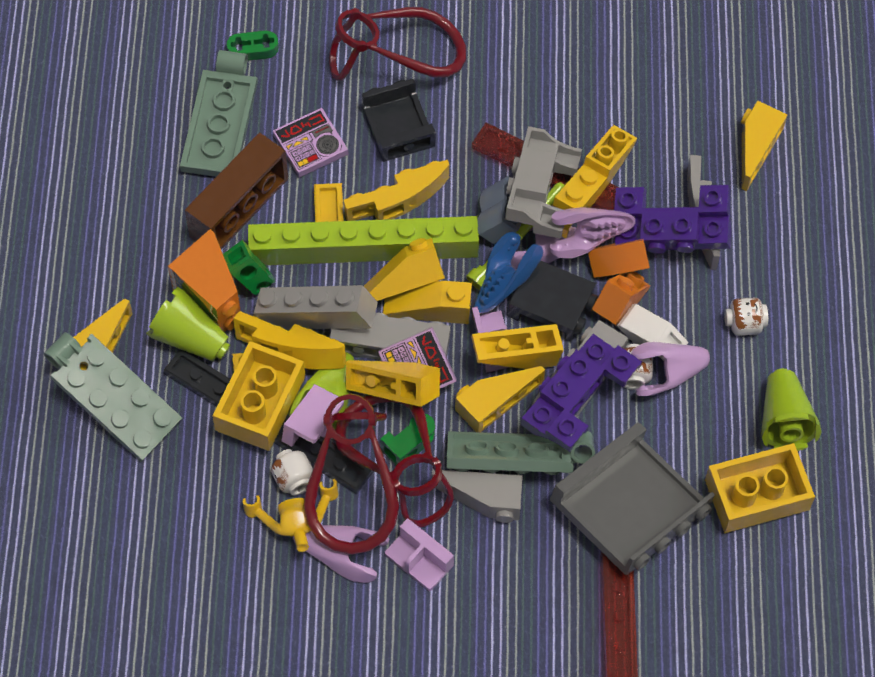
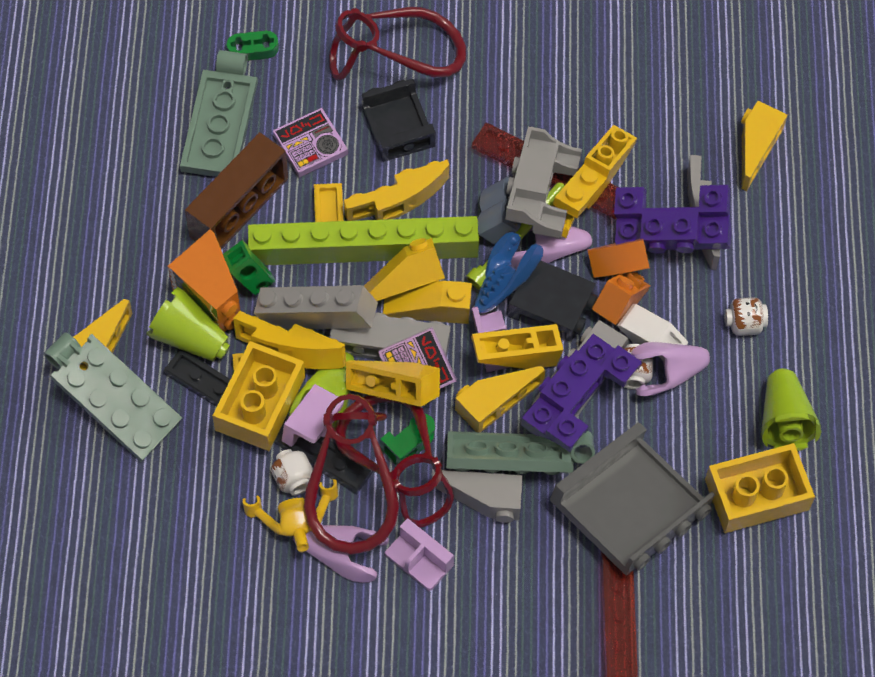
(592, 229): lavender animal -> none

